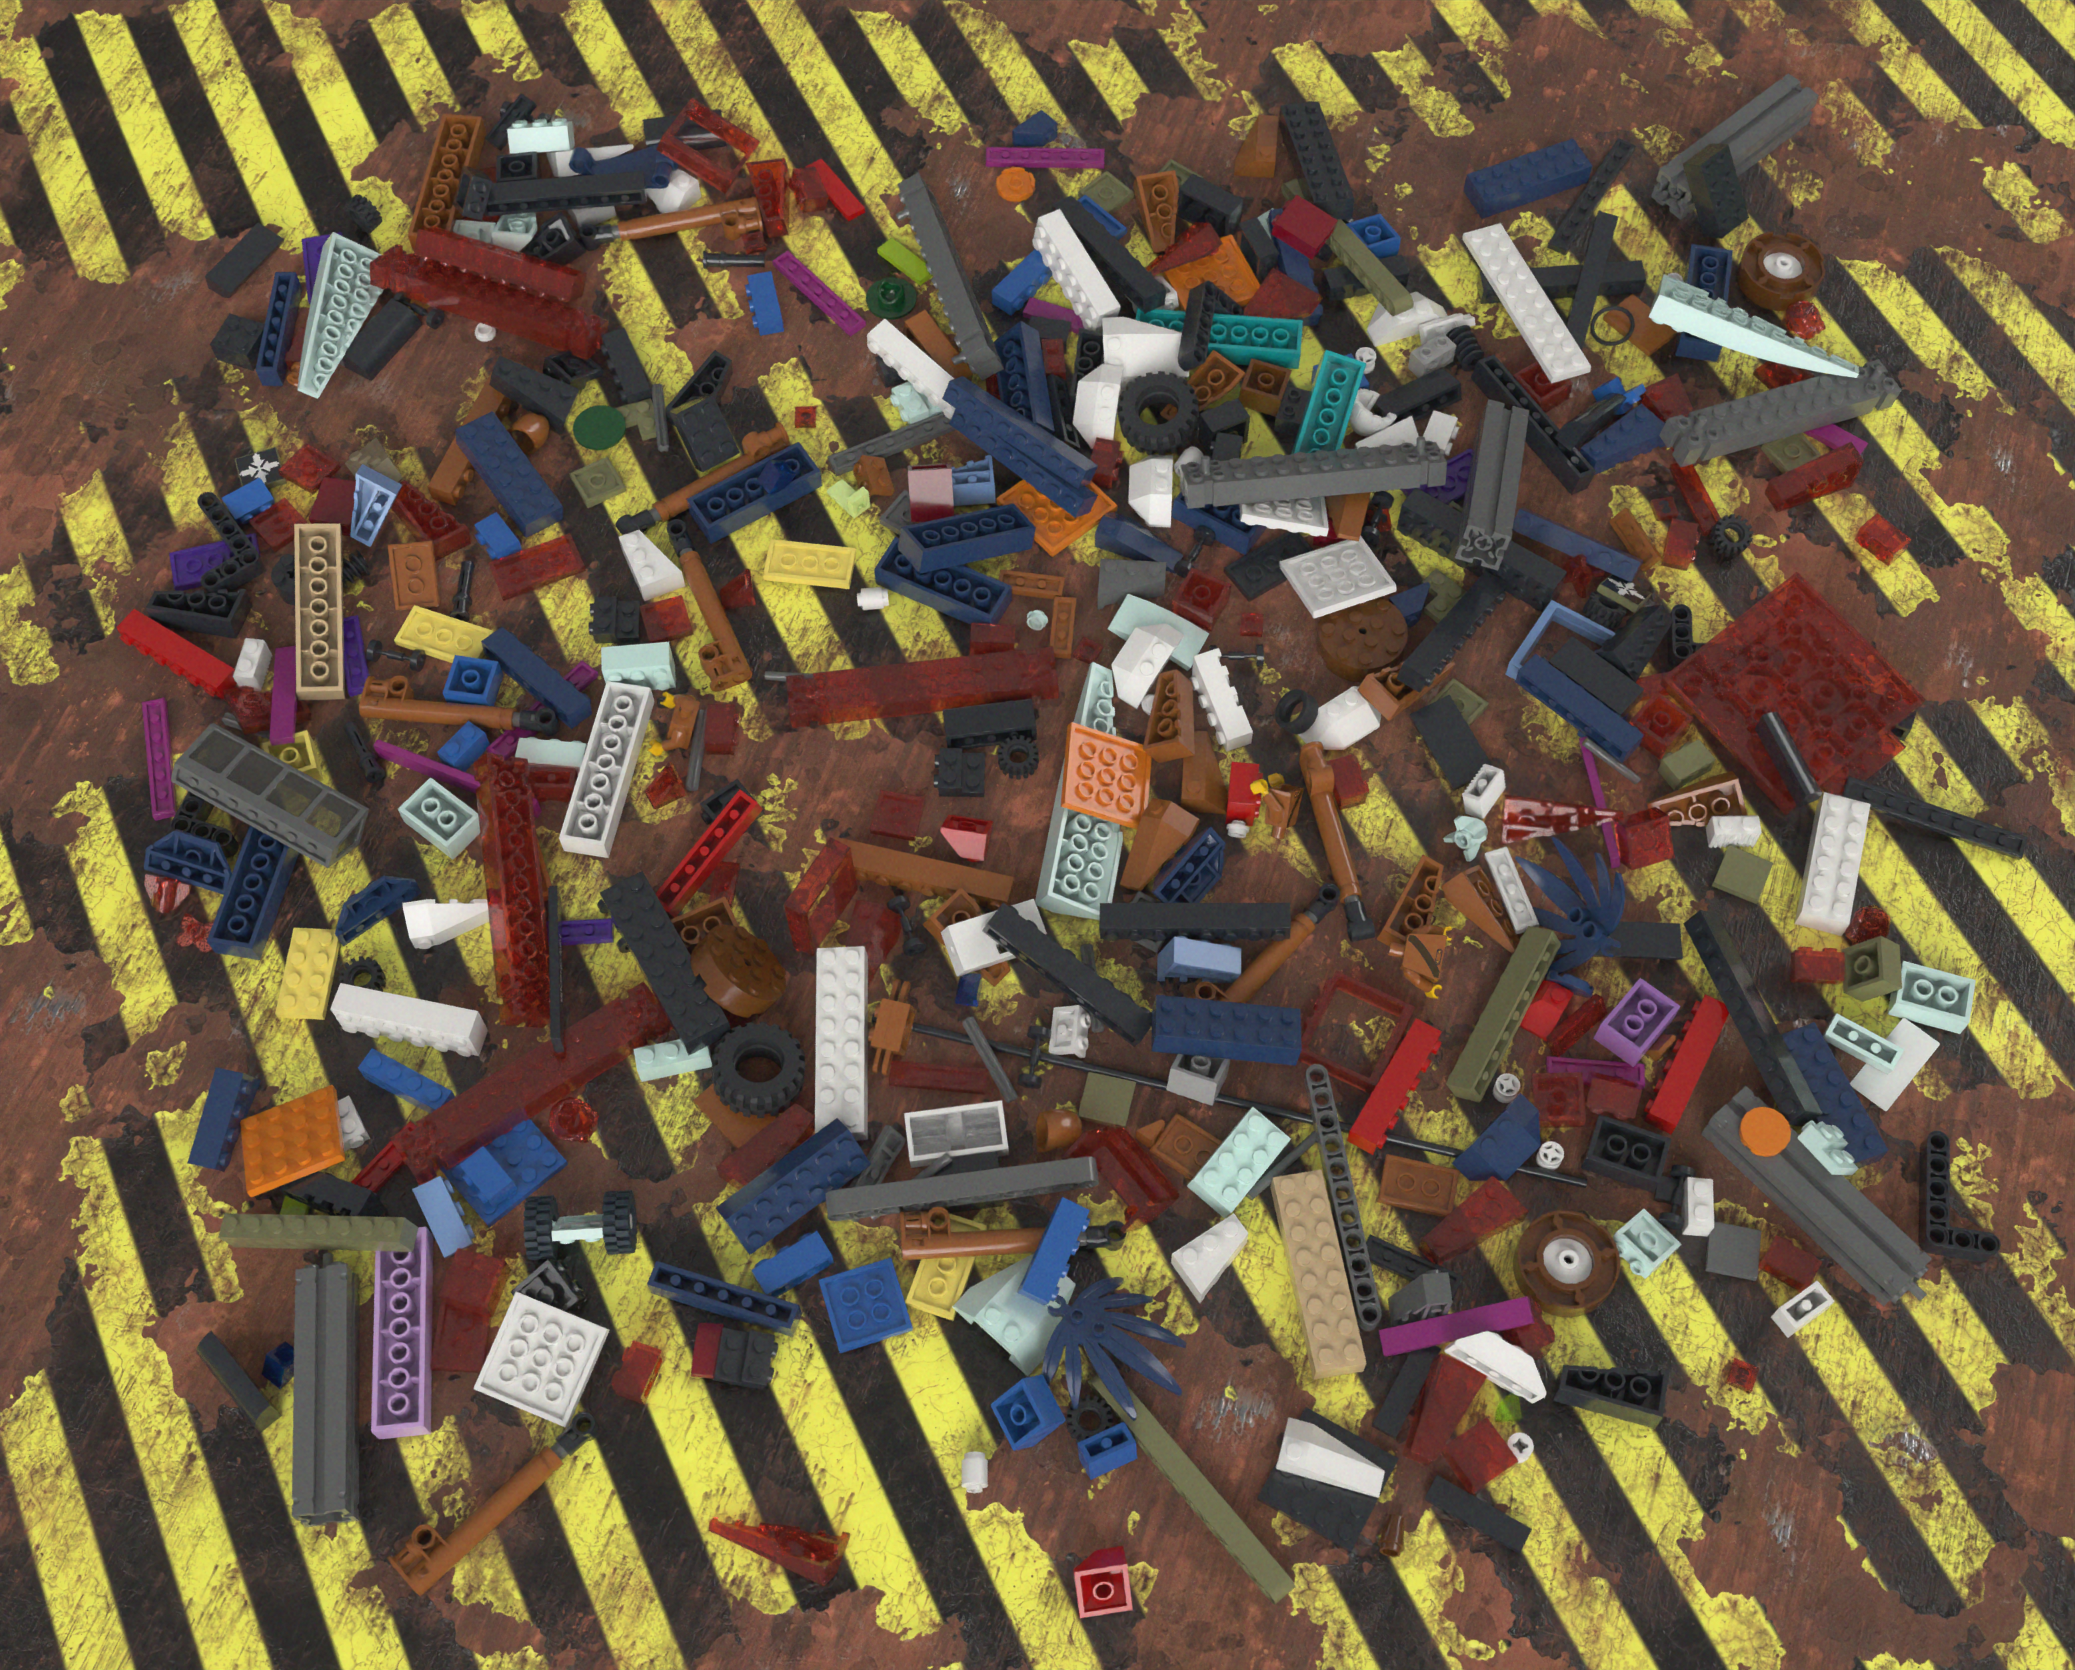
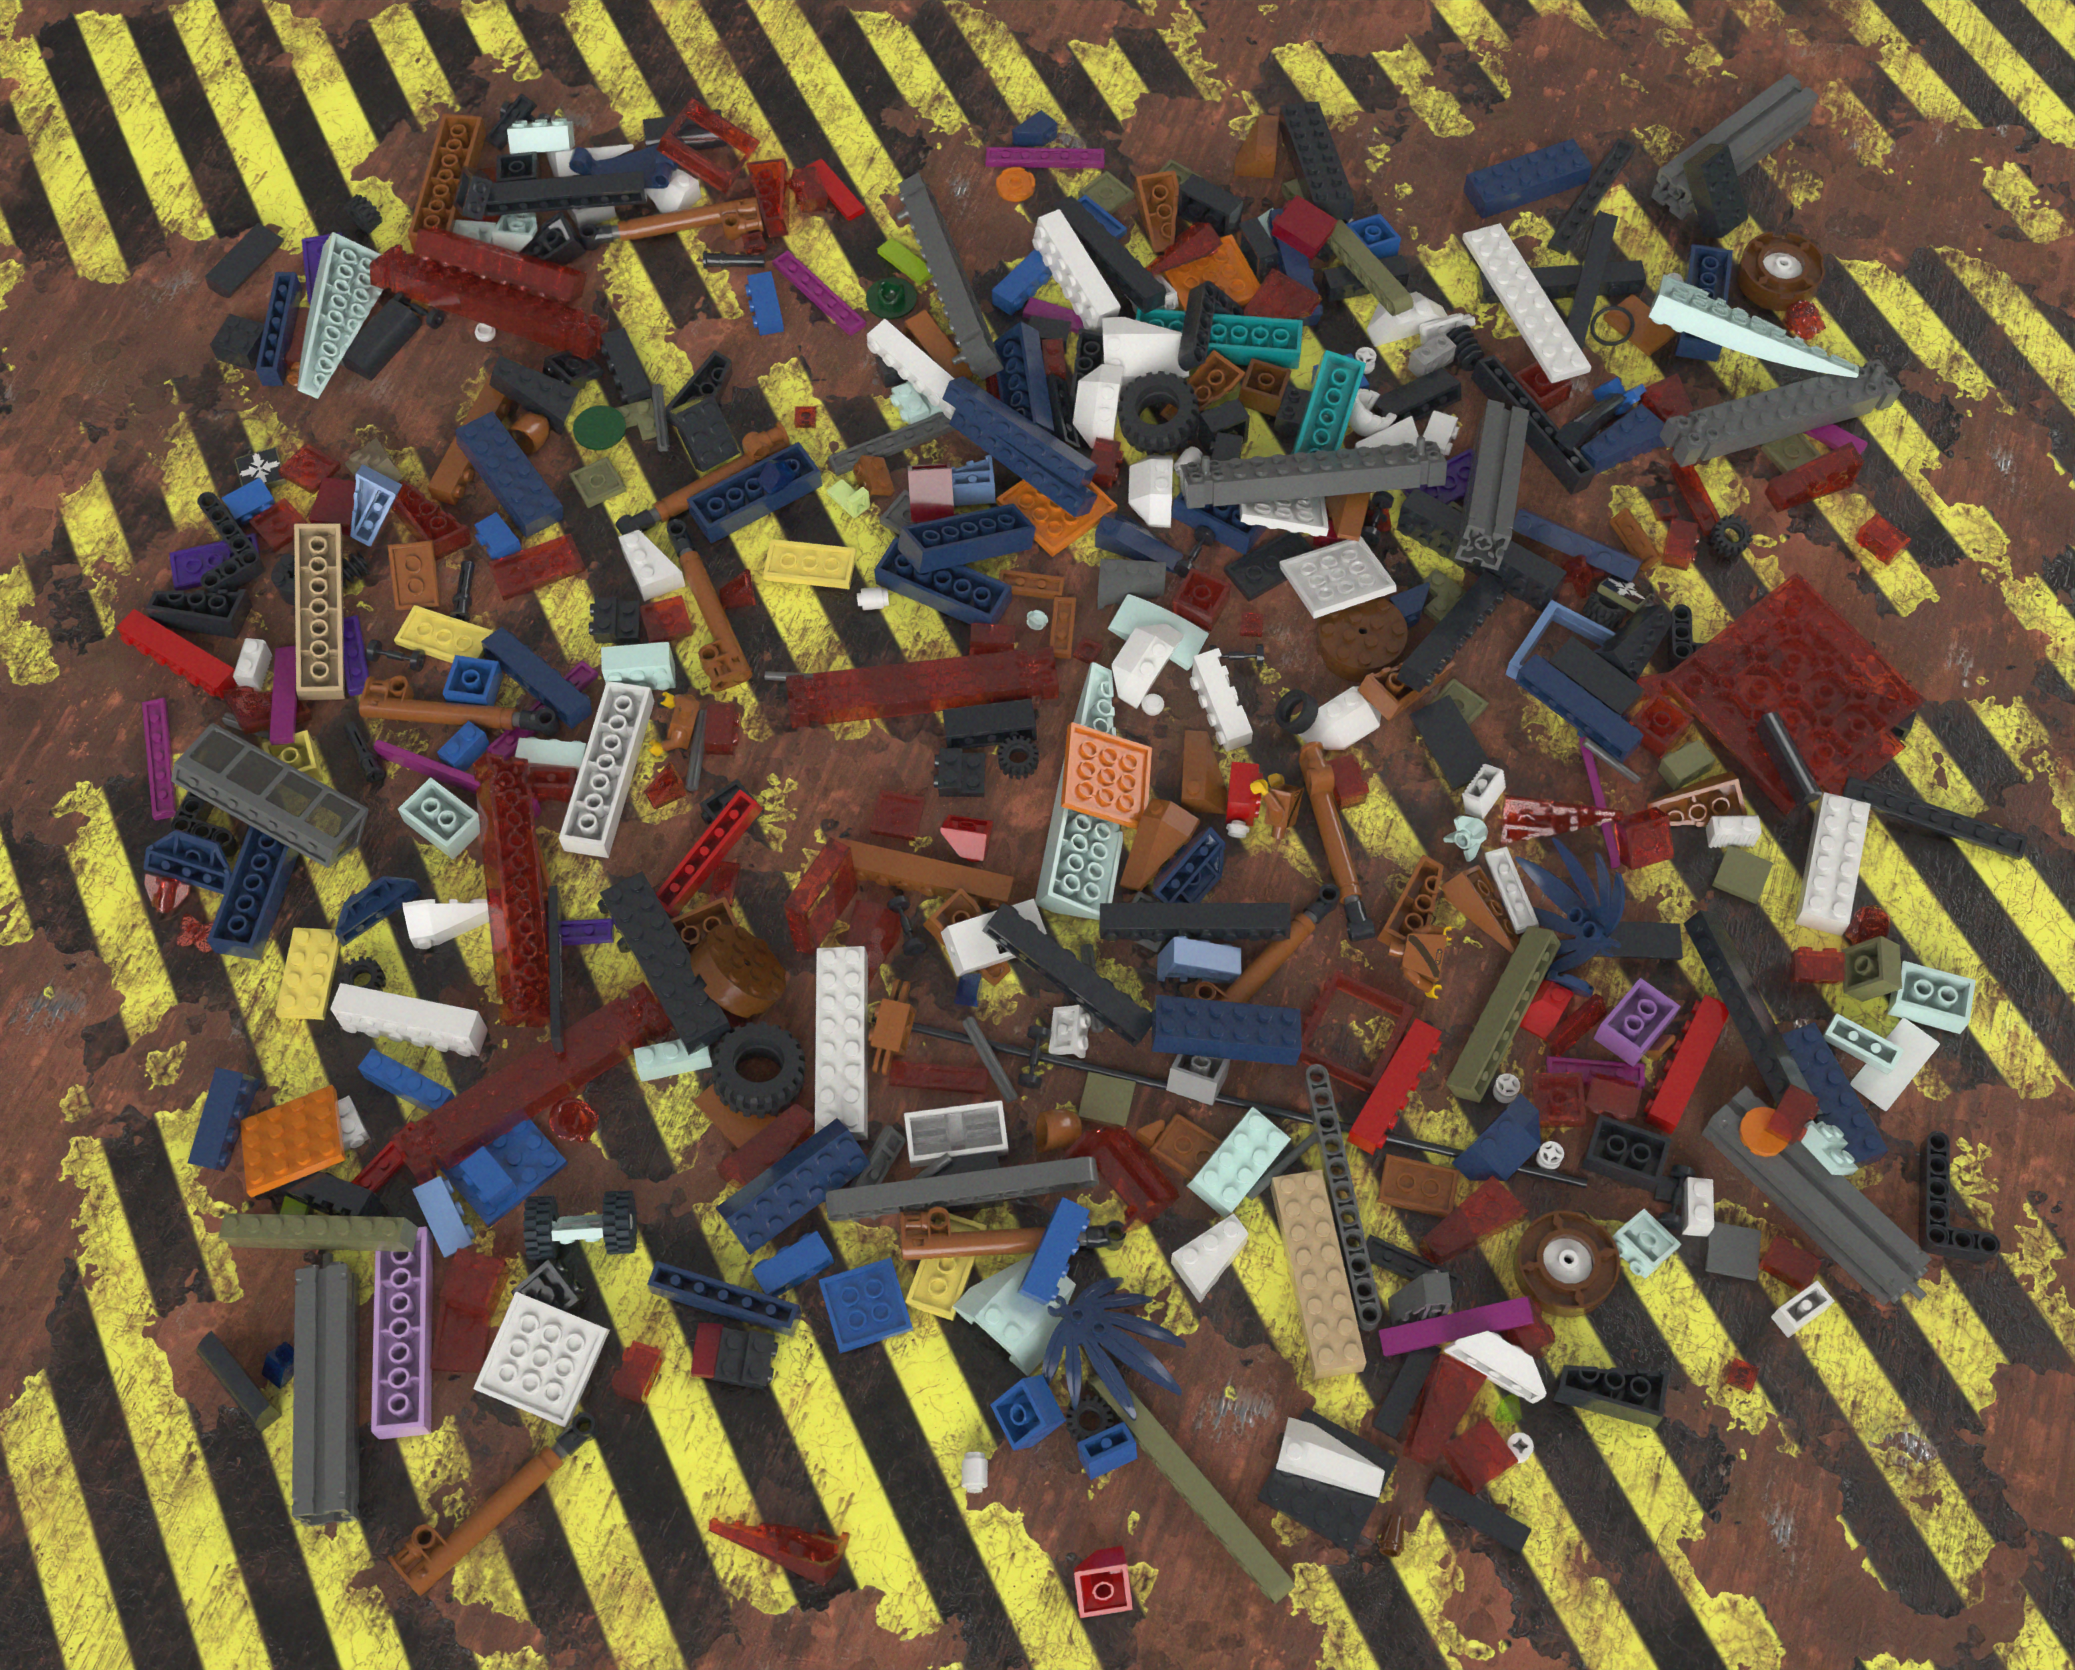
(1171, 719): dark orange wedge -> none
(1778, 375): clear red plate -> none
(1792, 1114): none -> clear red brick

